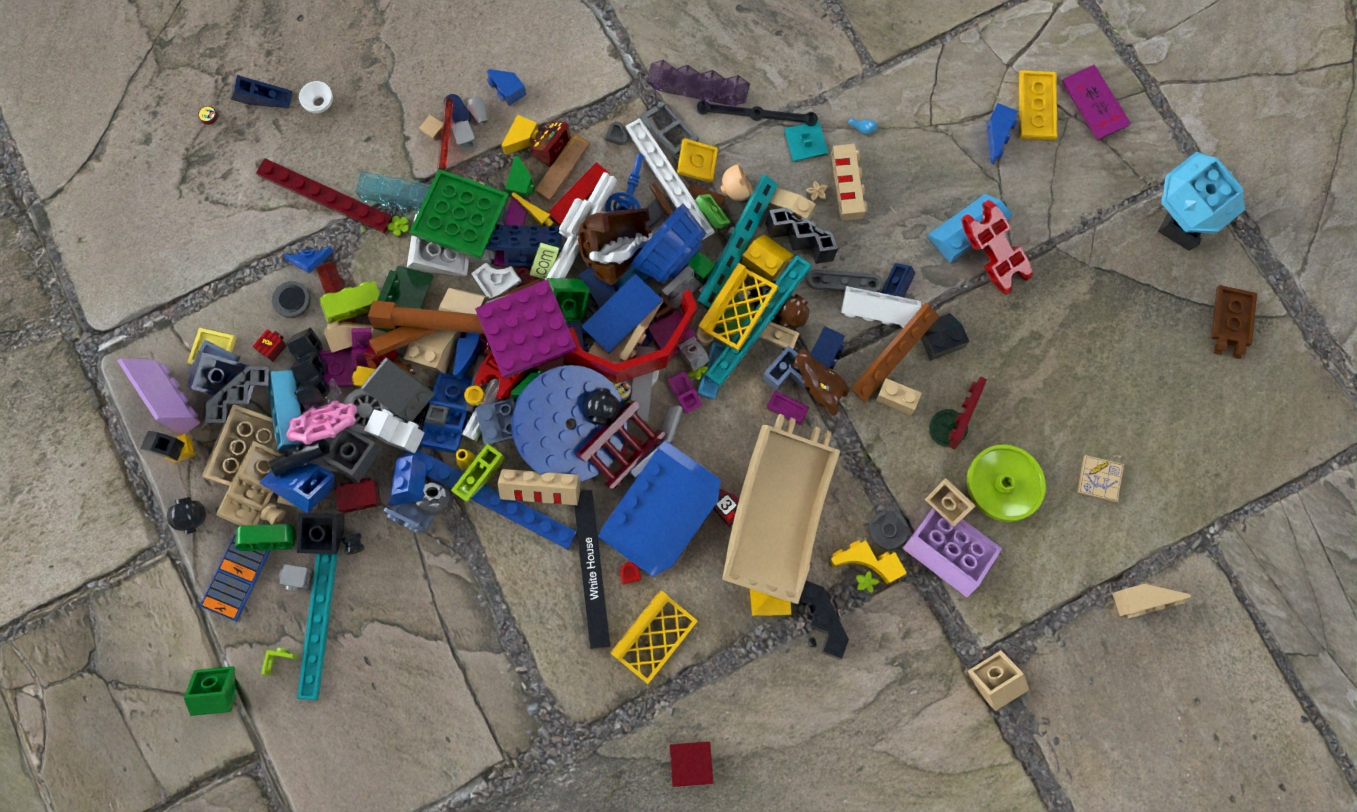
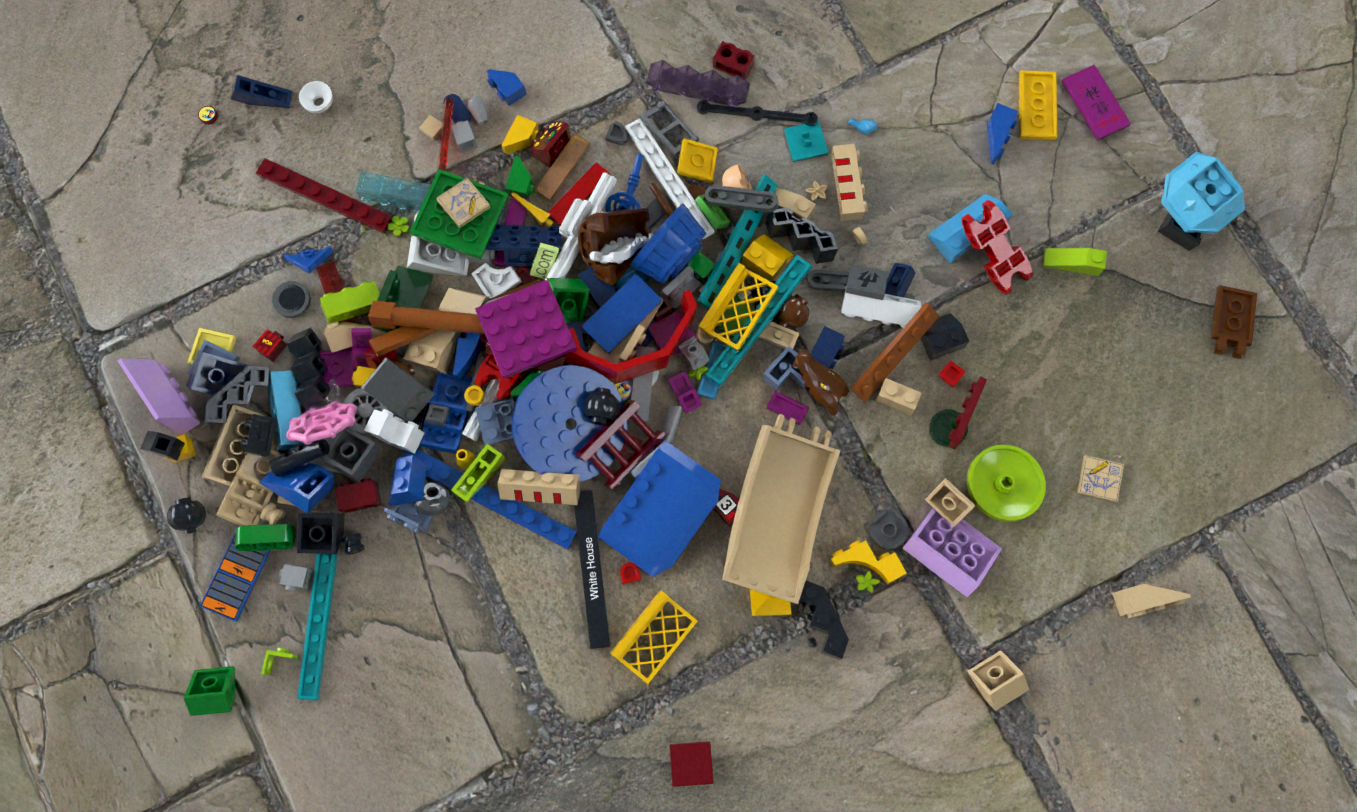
(259, 435): none -> black bracket
(463, 202): none -> tan tile
(731, 64): none -> dark red brick
(741, 198): none -> dark grey plate
(859, 236): none -> tan tile
(866, 282): none -> dark grey tile
(951, 373): none -> red plate
(1077, 260): none -> lime slope

